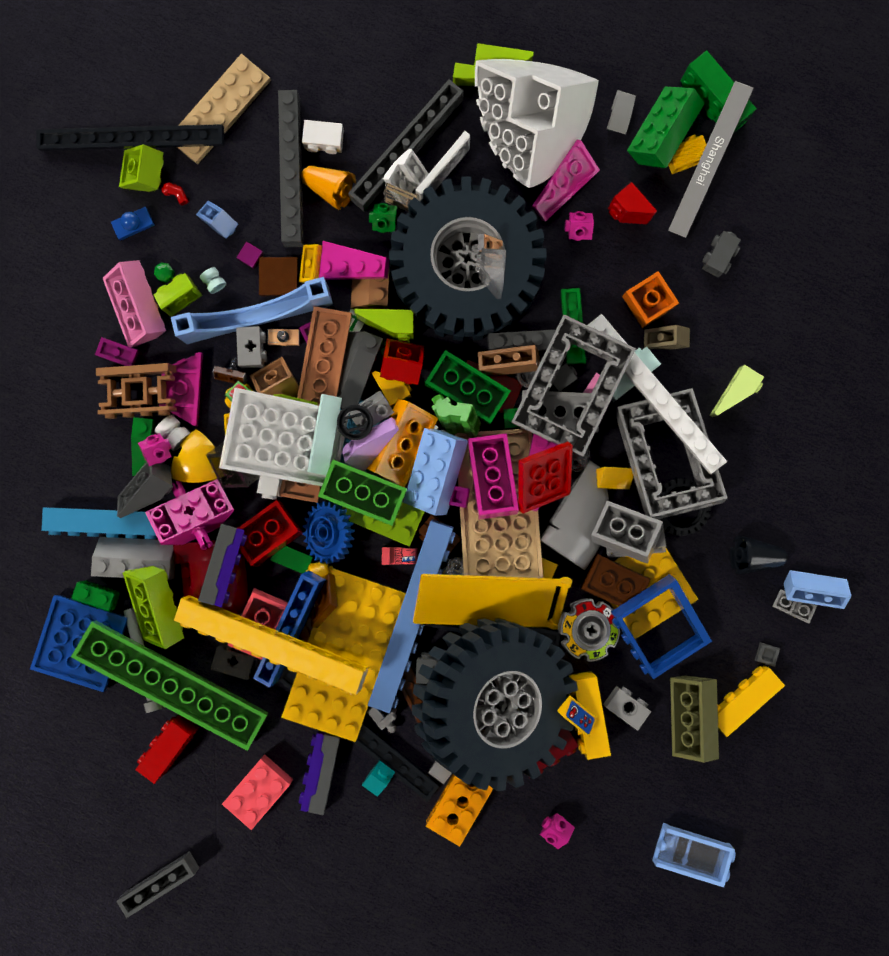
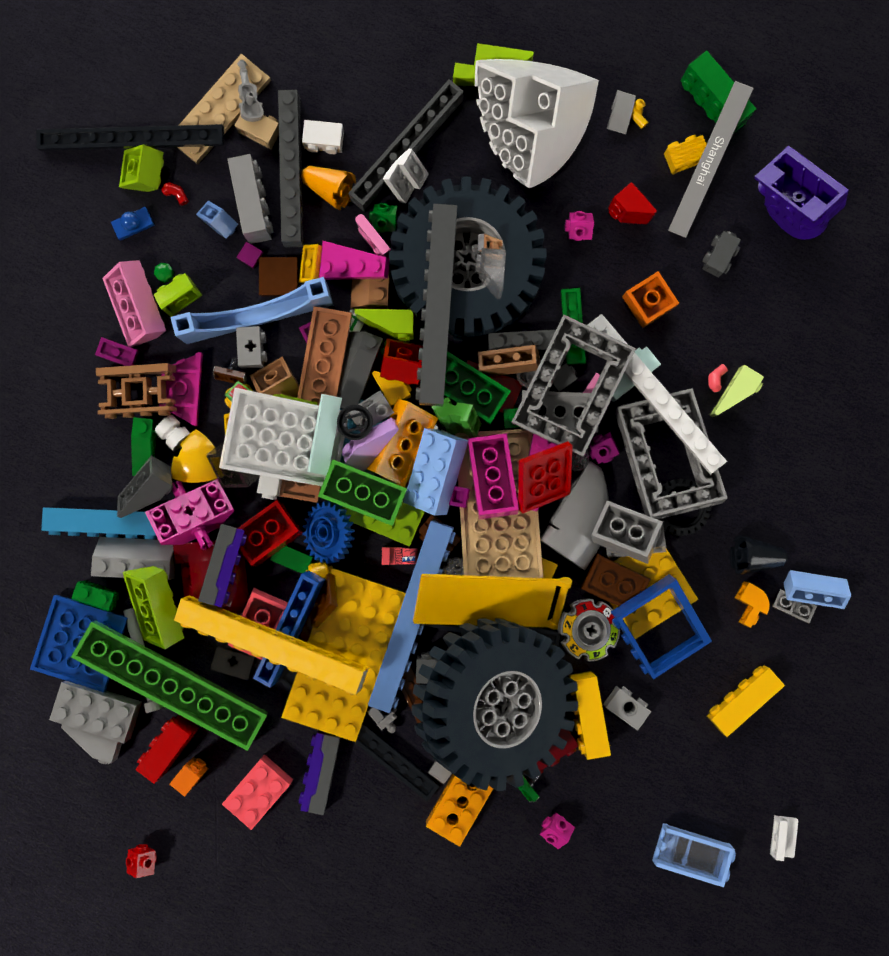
(96, 711): none -> light grey brick
(96, 746): none -> light grey slope
(141, 861): none -> red brick
(155, 449): dark pink brick -> none
(158, 884): dark grey brick -> none
(189, 776): none -> orange brick
(213, 280): light aqua wheel -> none
(250, 108): none -> light grey piece
(250, 198): none -> light grey brick
(262, 131): none -> tan brick
(283, 337): light nougat piece -> none
(372, 237): none -> bright pink container
(378, 778): teal brick -> none
(397, 196): clear piece -> none
(437, 305): none -> dark grey brick
(445, 165): white tile -> none
(527, 789): none -> green piece
(569, 177): dark pink wing -> none
(578, 715): slope -> none
(603, 448): none -> magenta brick
(614, 478): yellow slope -> none
(637, 113): none -> yellow arm
(666, 126): green brick -> none
(667, 337): dark tan slope -> none
(694, 718): olive brick -> none
(714, 378): none -> coral arm
(756, 601): none -> light orange brick
(767, 654): dark grey tile -> none
(784, 837): none -> white panel
(800, 194): none -> dark purple brick

